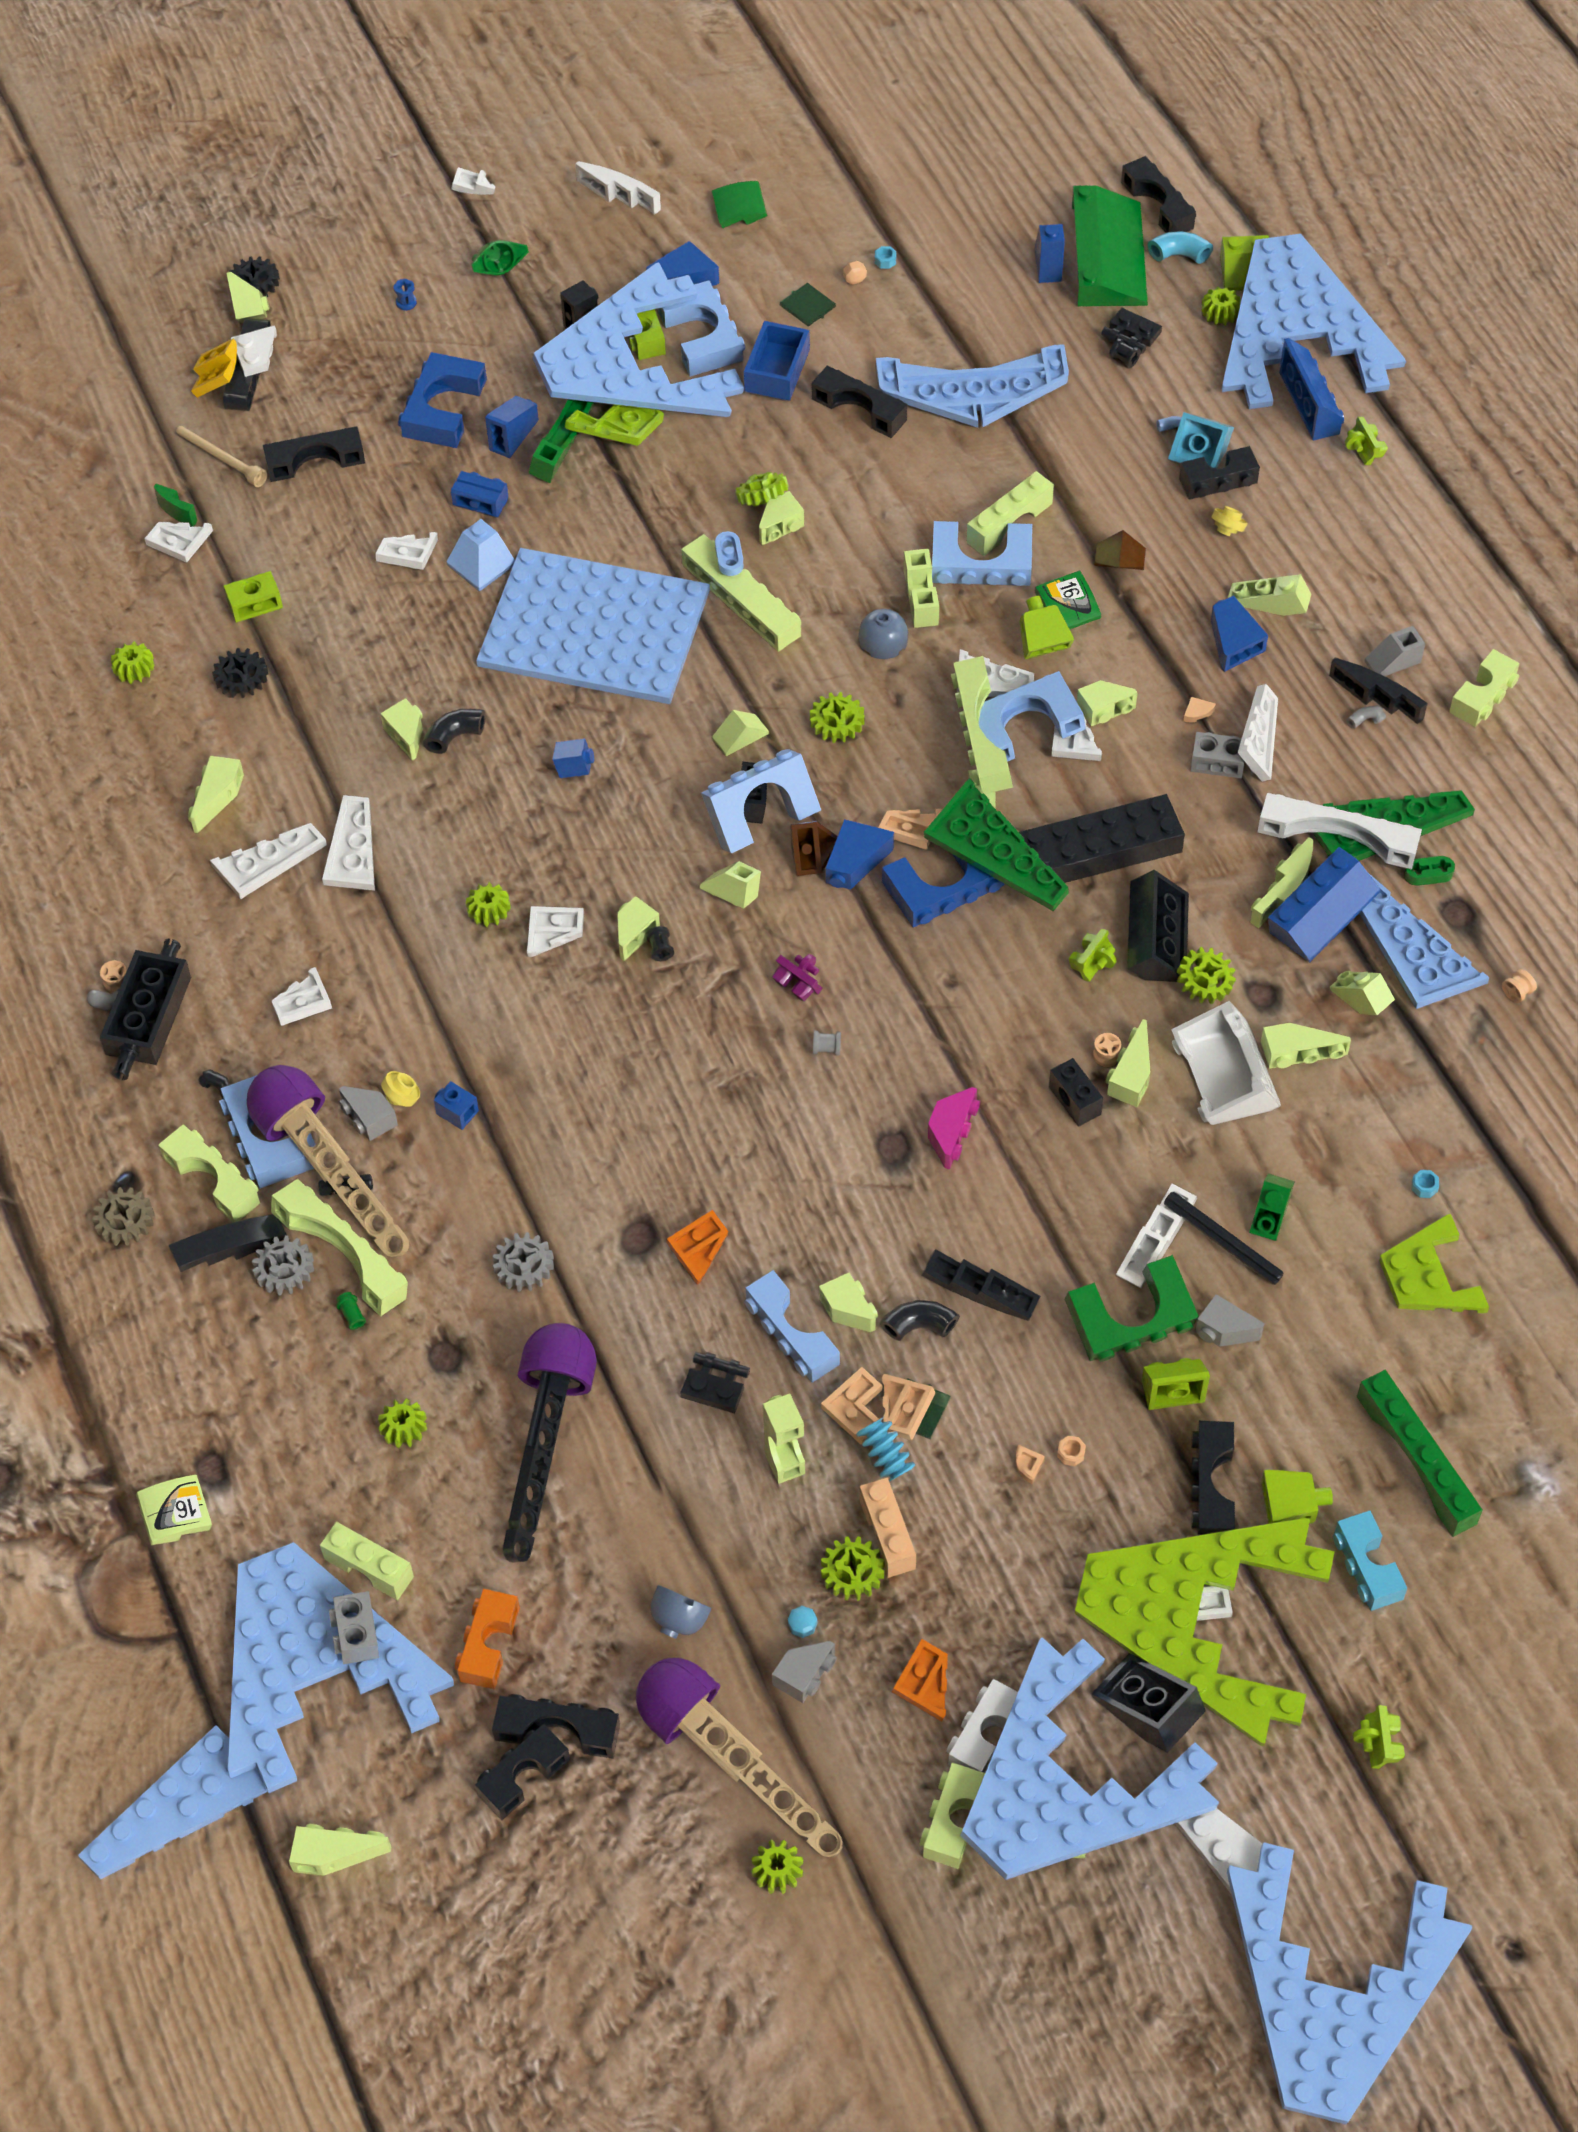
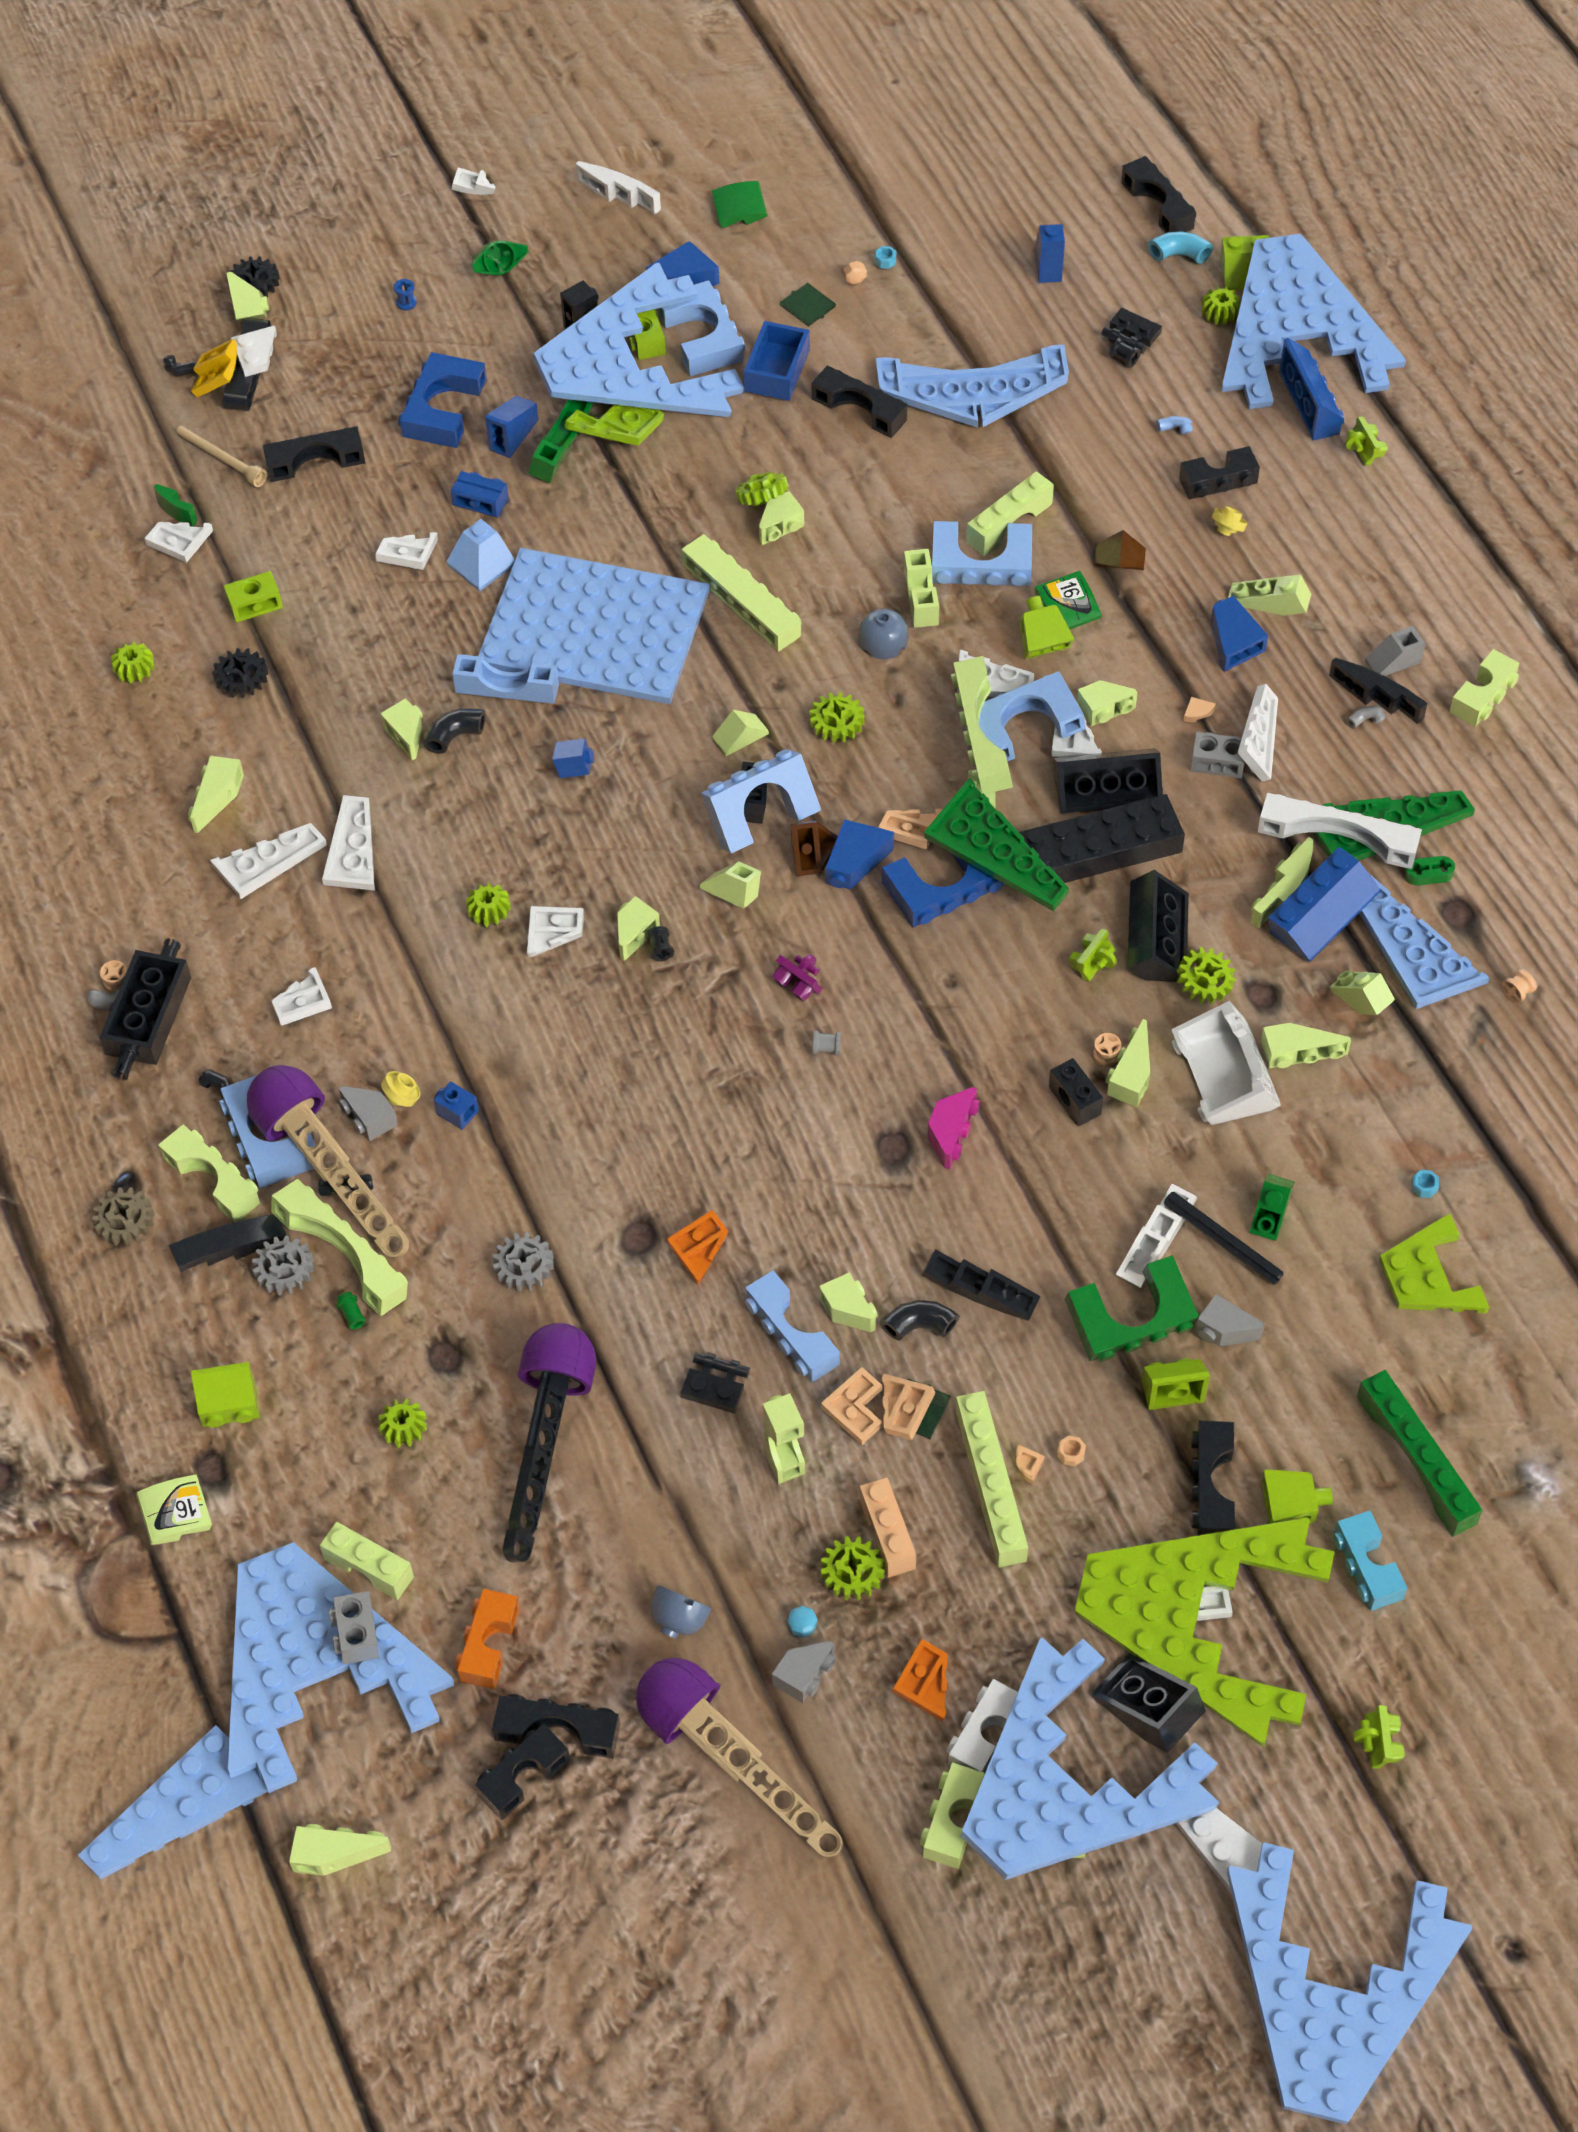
(177, 368): none -> black arm
(226, 1394): none -> lime slope
(477, 677): none -> light blue arch
(729, 558): light blue plate -> none
(777, 1878): lime gear -> none
(885, 1449): medium azure piece -> none
(991, 1479): none -> yellowish green brick
(1107, 779): none -> black slope
(1109, 248): green slope -> none
(1200, 438): medium azure slope -> none

